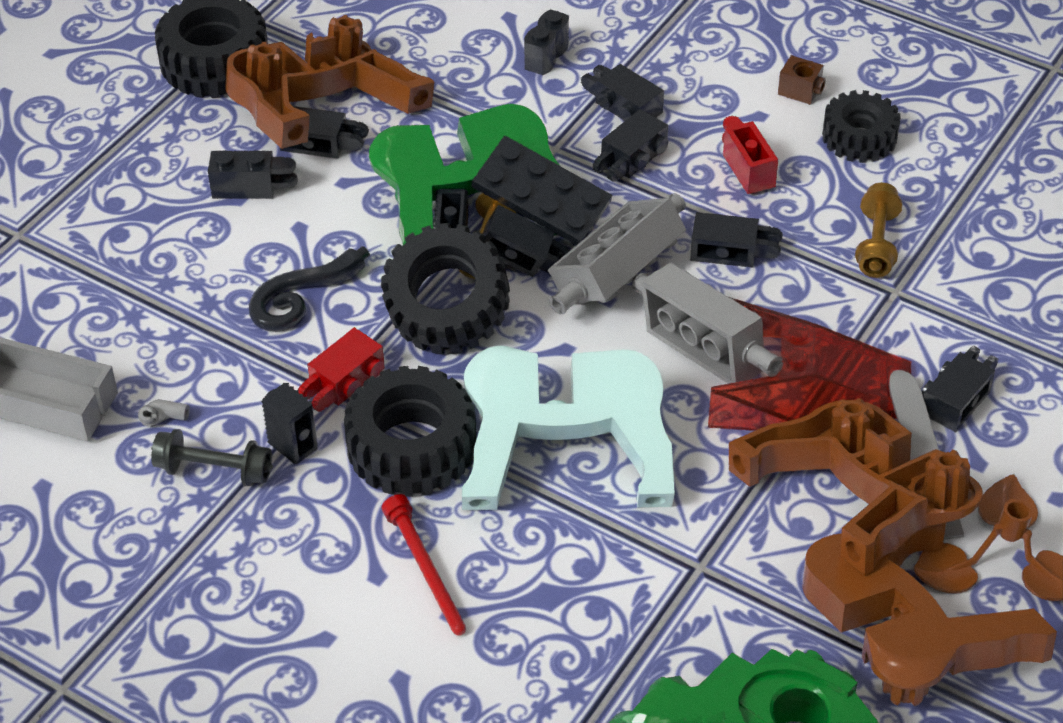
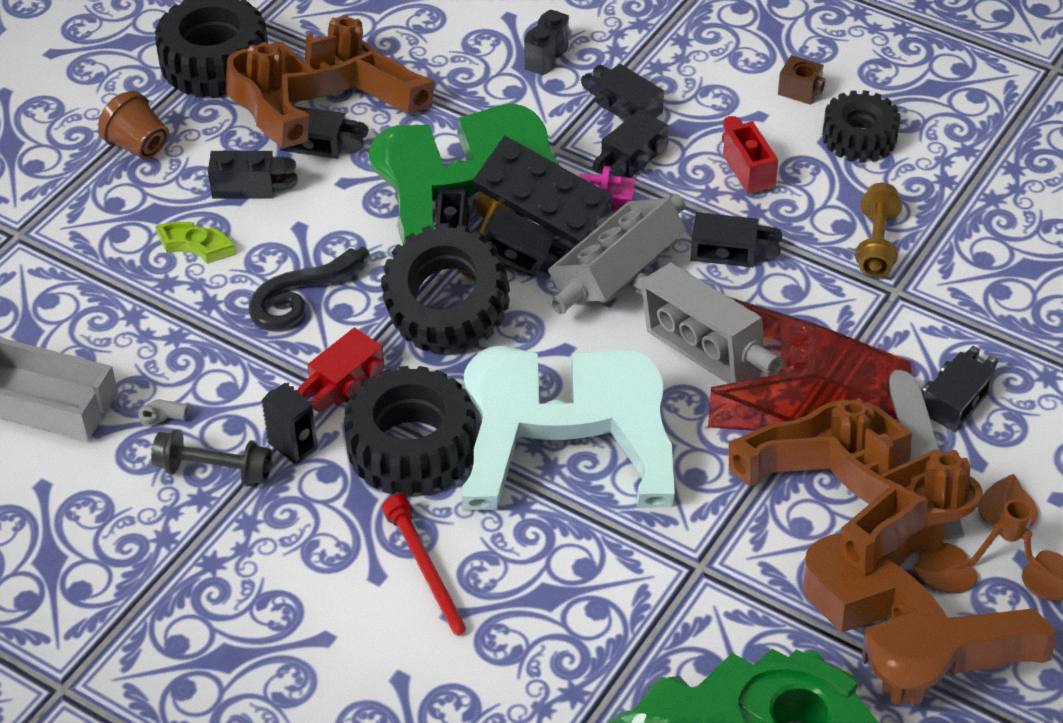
(132, 125): none -> dark orange piece
(185, 237): none -> lime tile
(620, 188): none -> dark pink hips

